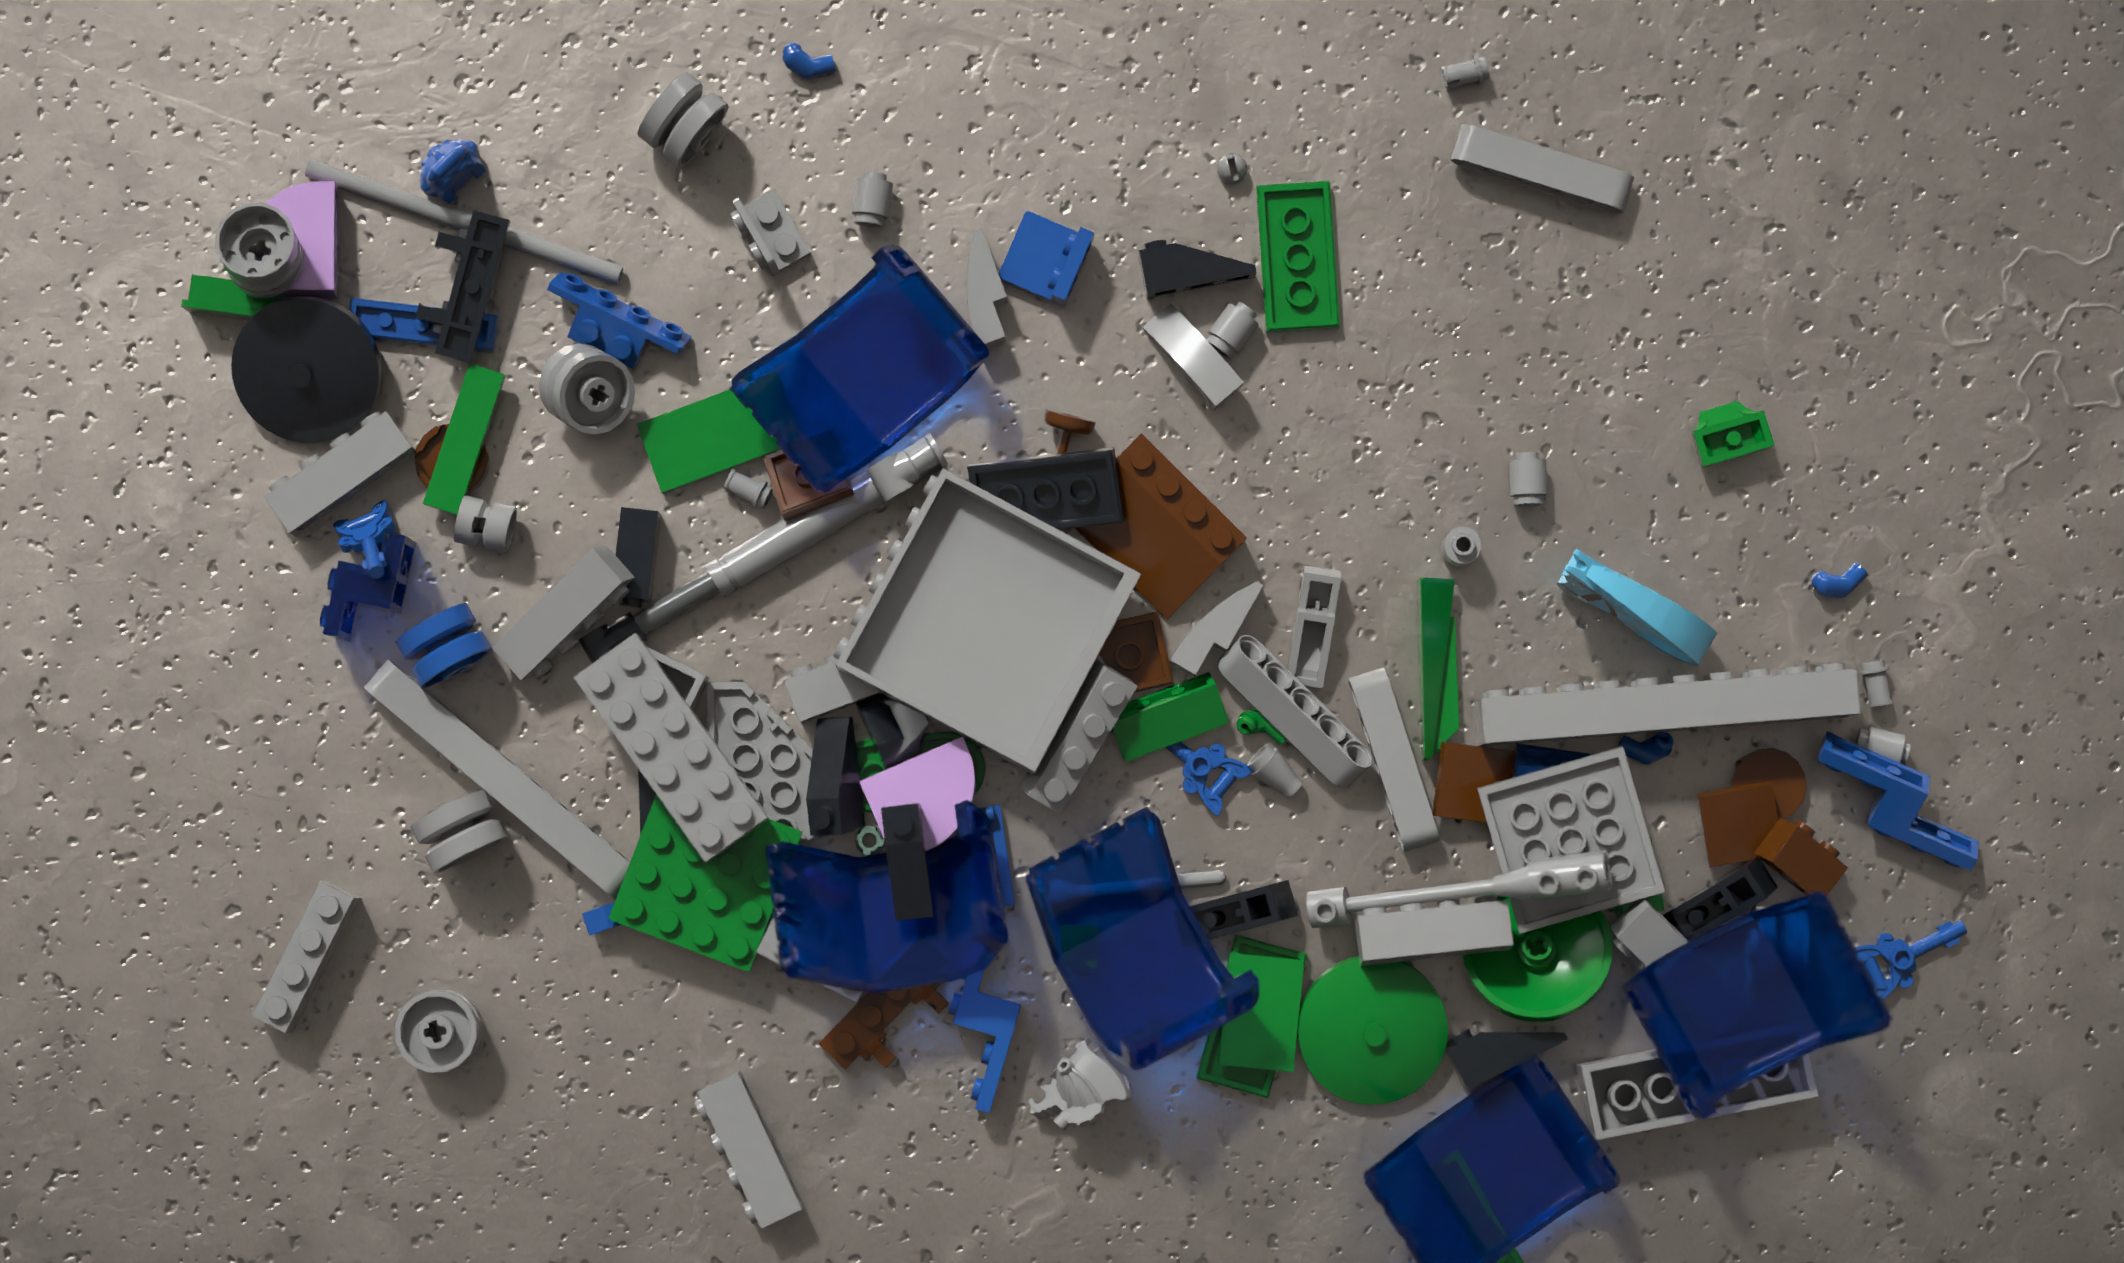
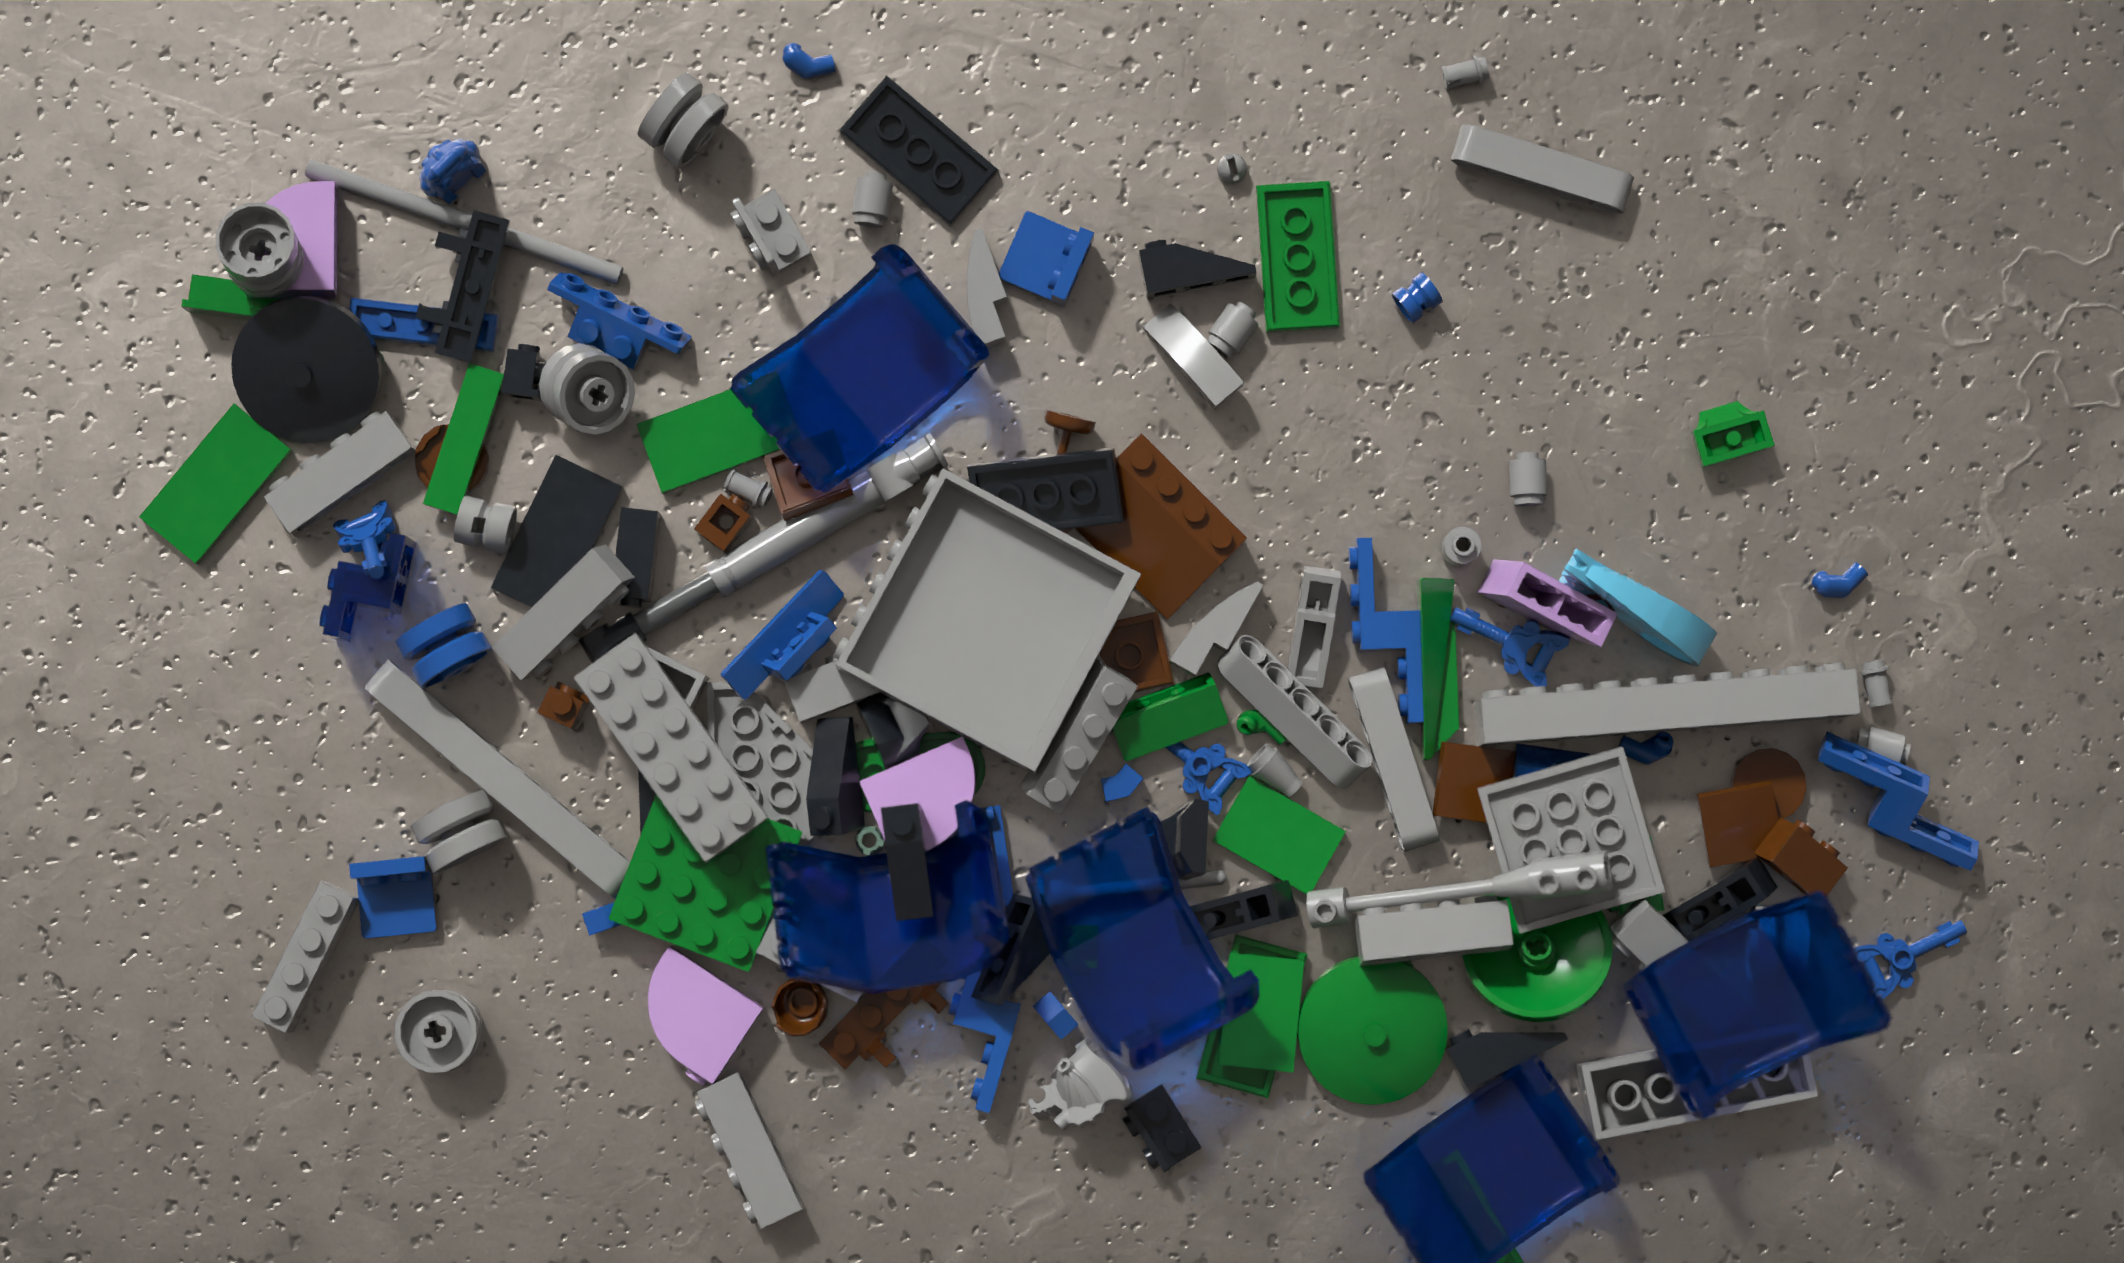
(215, 484): none -> green tile
(395, 897): none -> blue bracket
(523, 373): none -> black brick
(556, 530): none -> black tile
(564, 705): none -> reddish brown brick
(698, 1015): none -> lavender brick
(710, 527): none -> reddish brown brick
(788, 638): none -> blue bracket
(800, 1007): none -> reddish brown hair
(918, 151): none -> black tile
(1018, 958): none -> black slope
(1055, 1015): none -> blue piece
(1121, 784): none -> blue piece
(1161, 1128): none -> black bracket
(1187, 838): none -> black slope
(1278, 835): none -> green tile
(1387, 631): none -> blue bracket
(1419, 296): none -> blue wheel
(1516, 643): none -> blue piece
(1547, 601): none -> lavender brick

